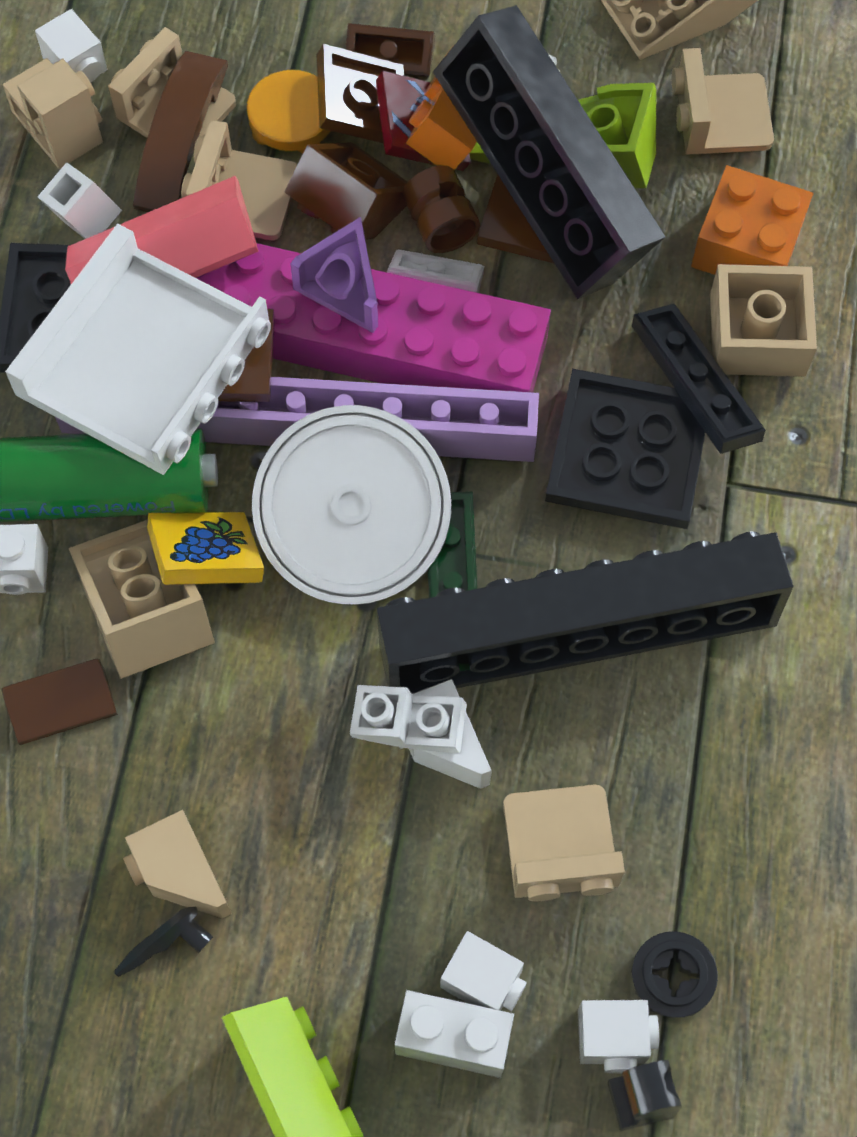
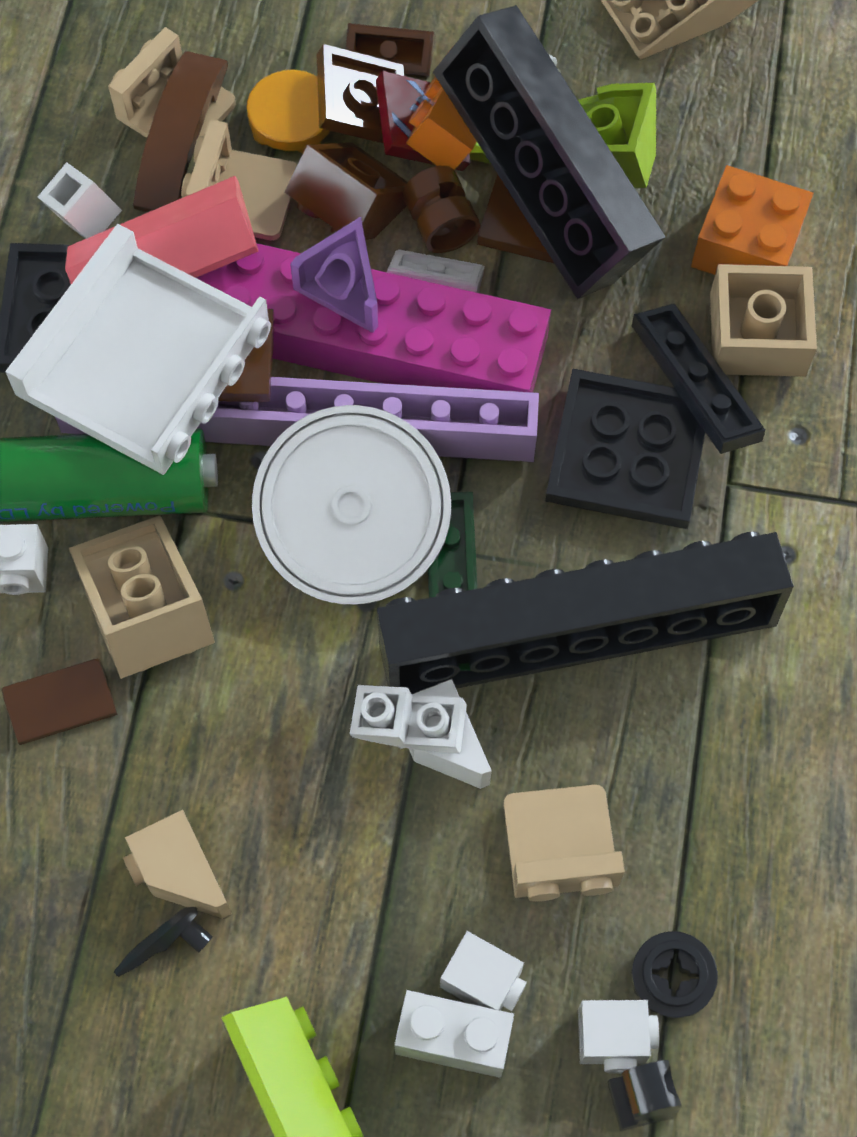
(56, 109): tan brick -> none
(74, 42): white brick -> none
(204, 548): yellow tile -> none
(720, 110): tan bracket -> none

